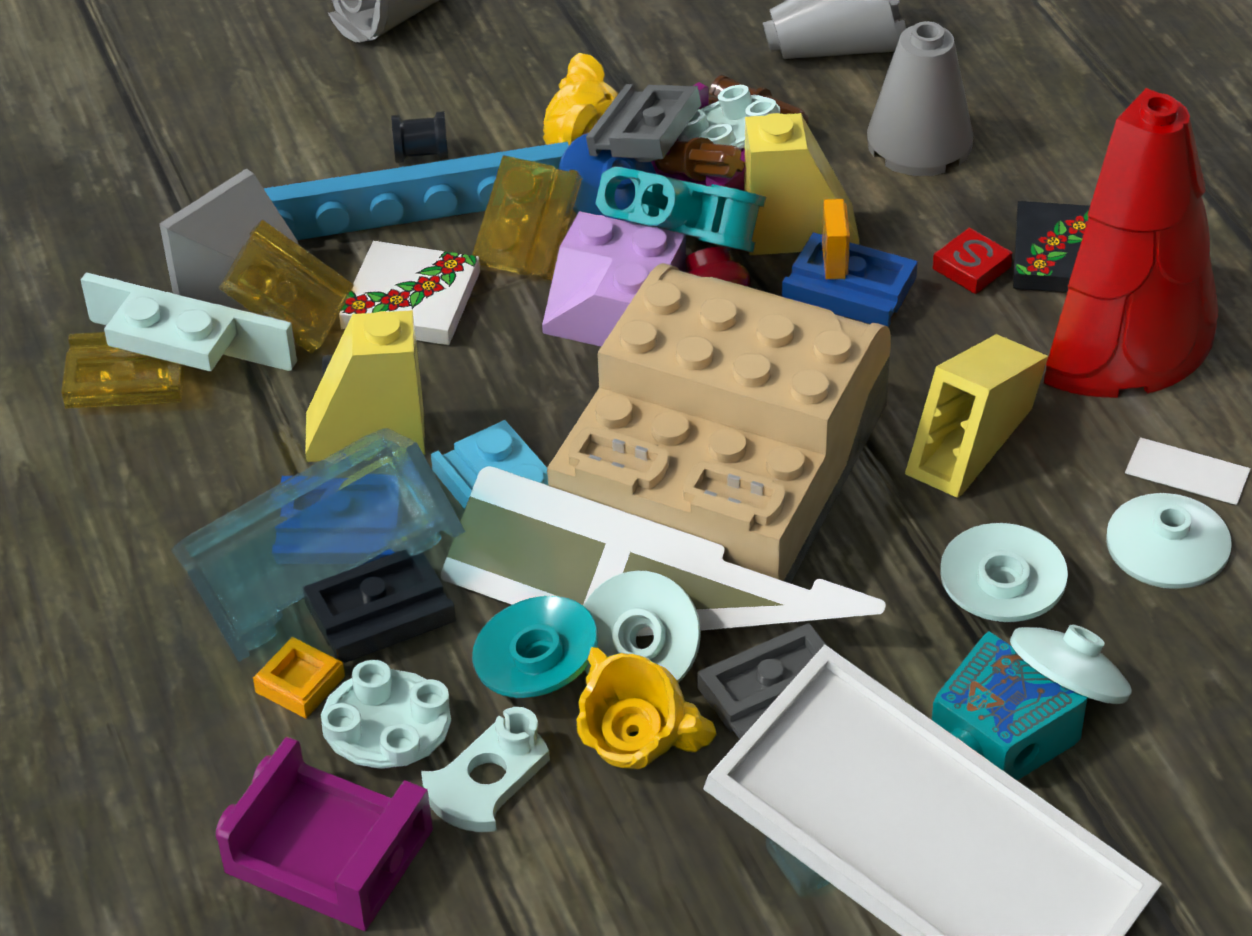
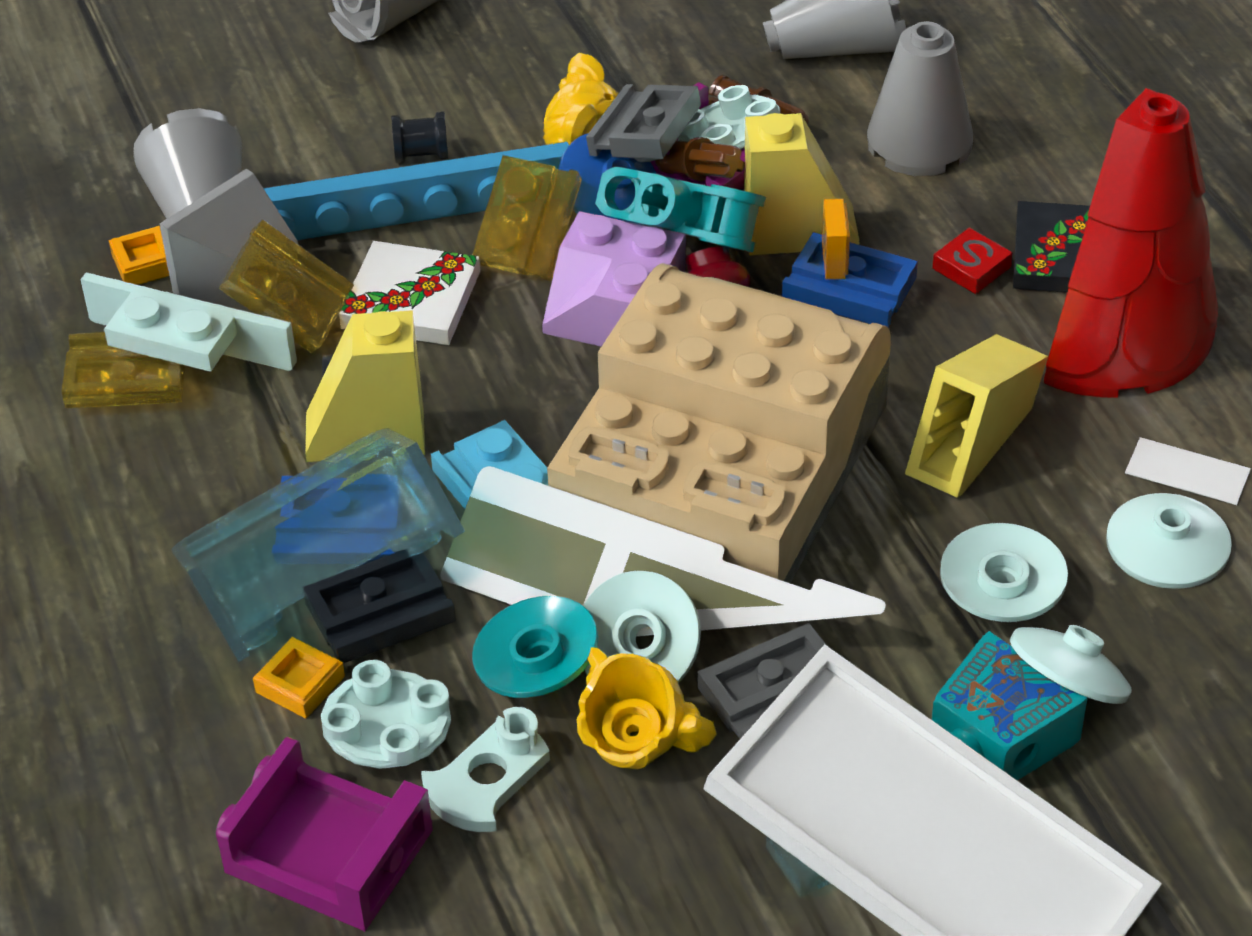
(140, 256): none -> light orange tile
(187, 157): none -> light grey cone

